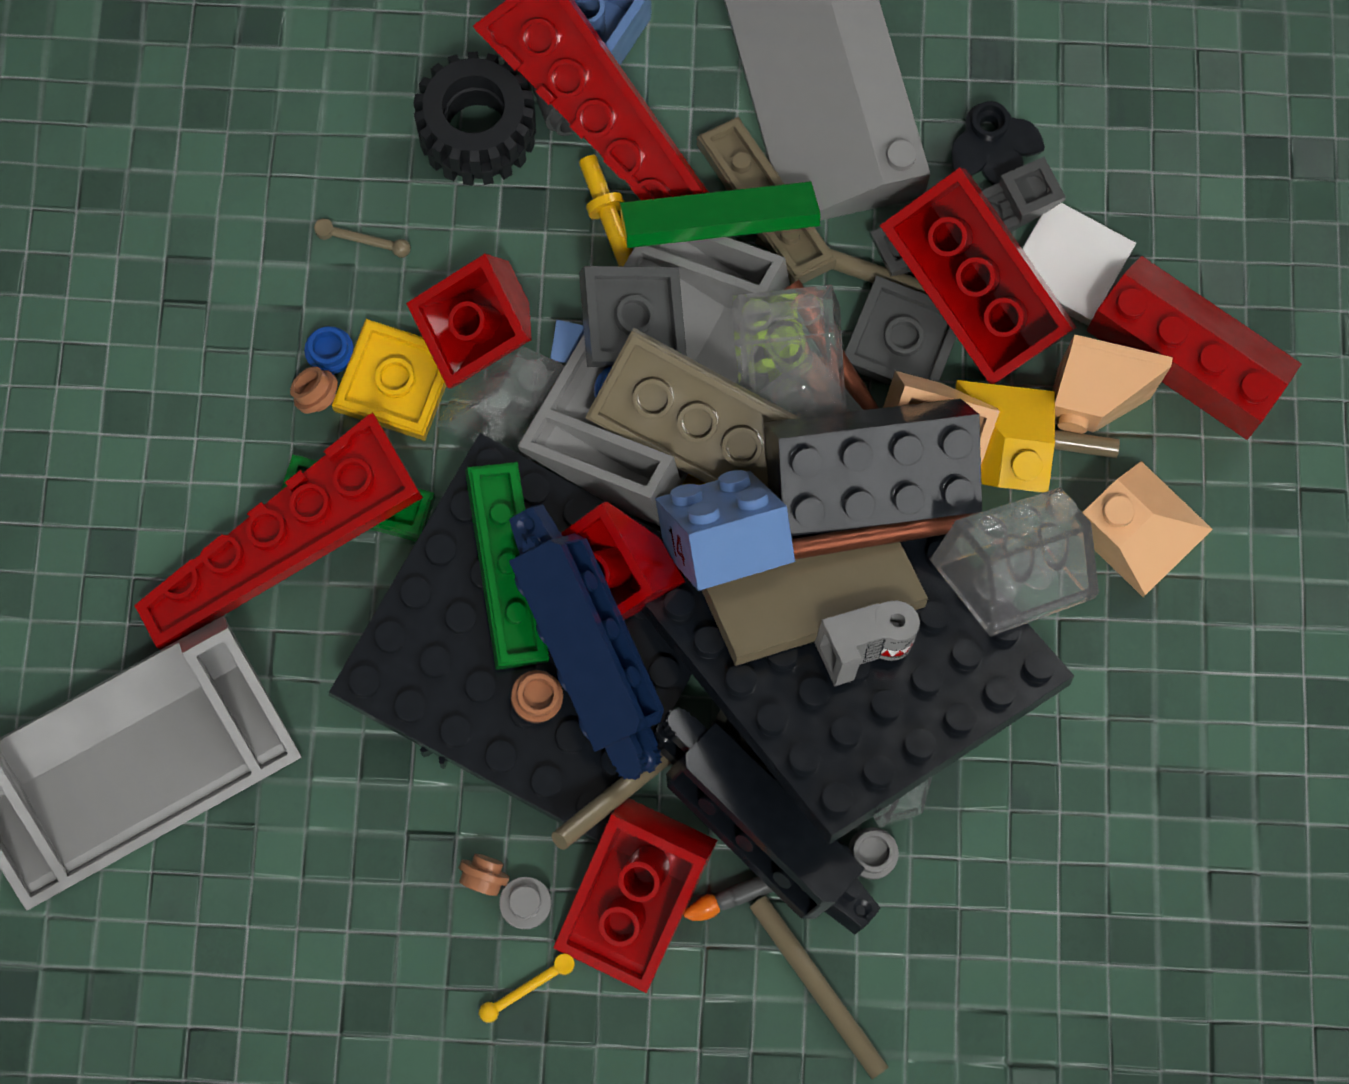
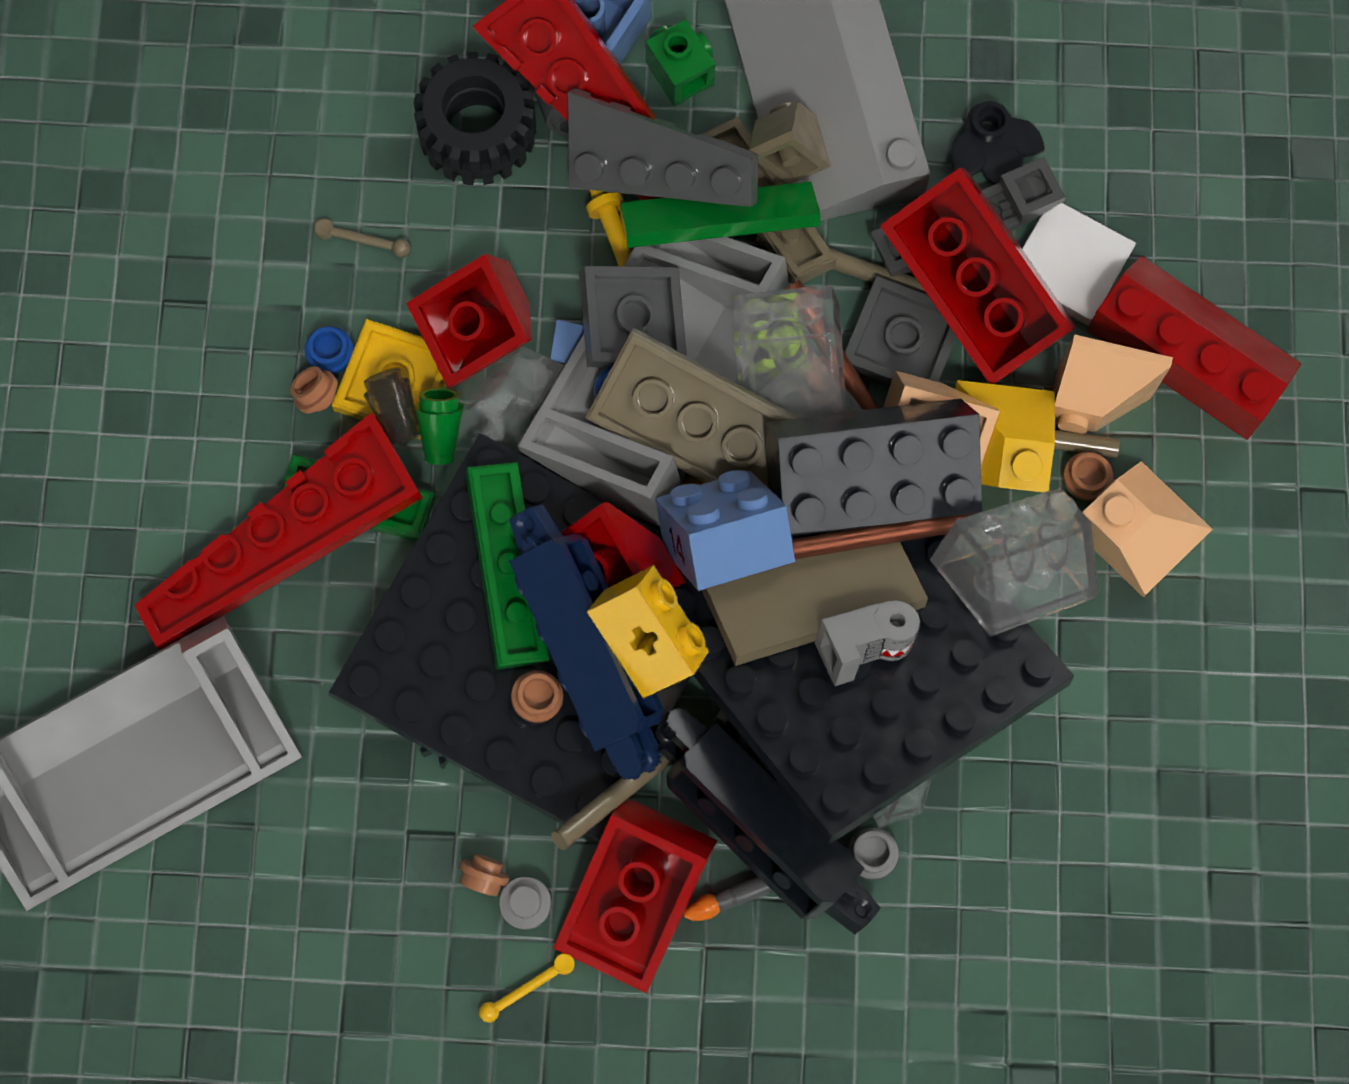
(393, 404): none -> clear smoke cone
(439, 424): none -> green cone
(649, 631): none -> yellow brick
(650, 157): none -> dark grey wing
(680, 61): none -> green brick
(790, 142): none -> dark tan slope
(818, 987): dark tan bar -> none
(1087, 475): none -> nougat plate

